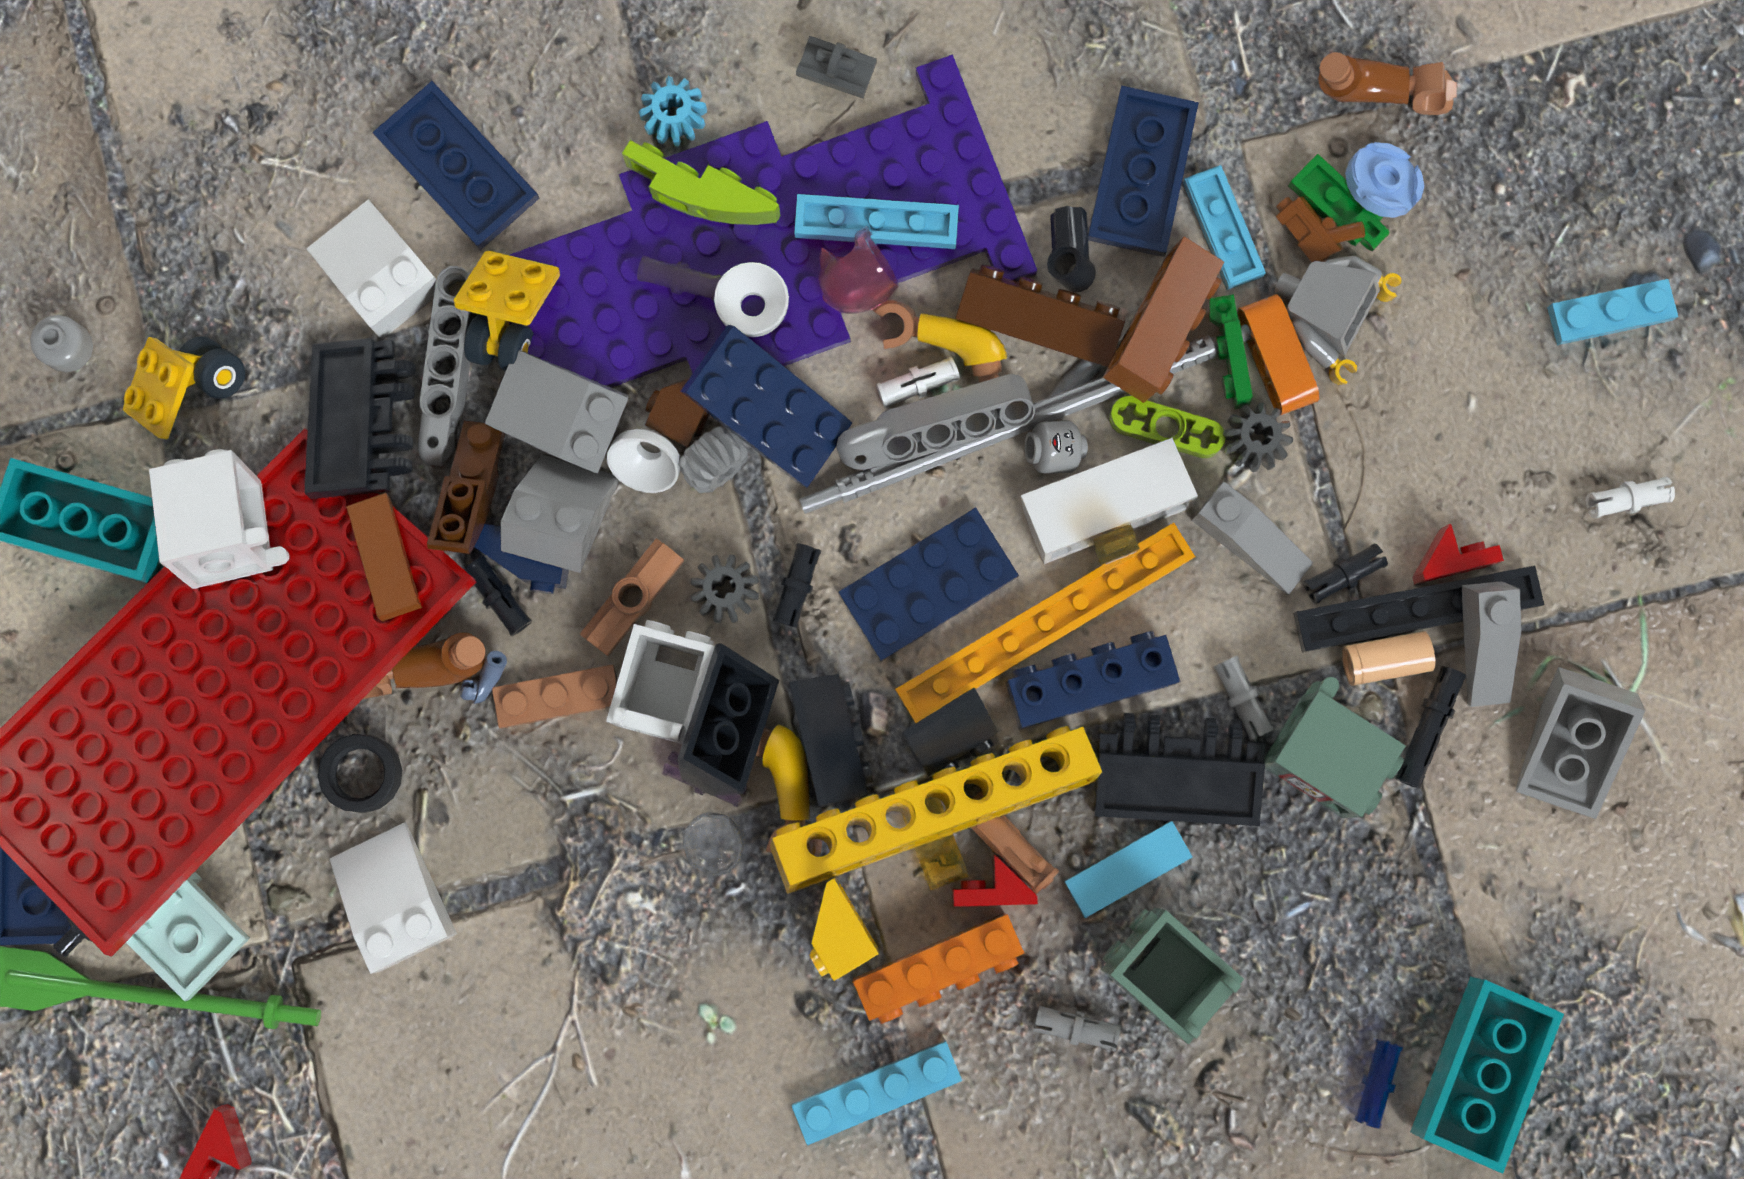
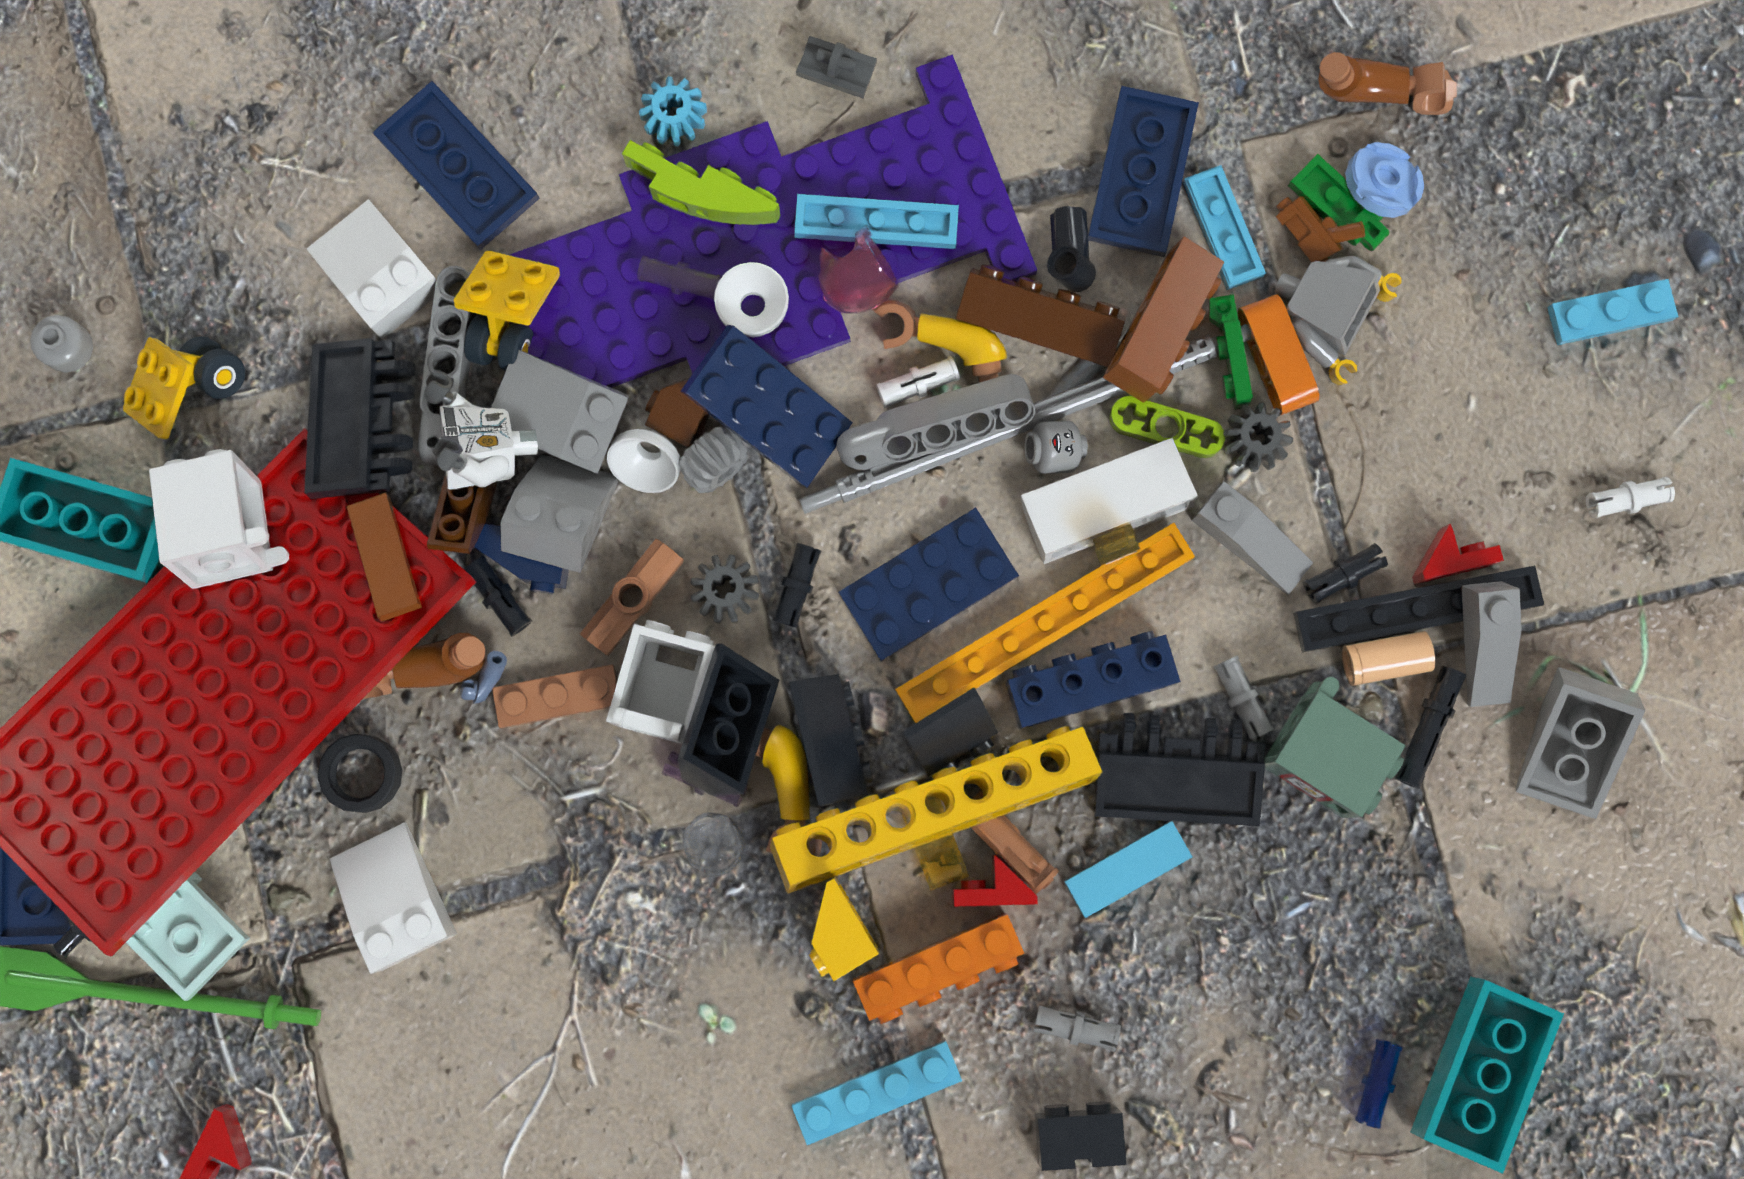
(474, 440): none -> torso
(1079, 1135): none -> black brick
(1179, 977): sand green container -> none

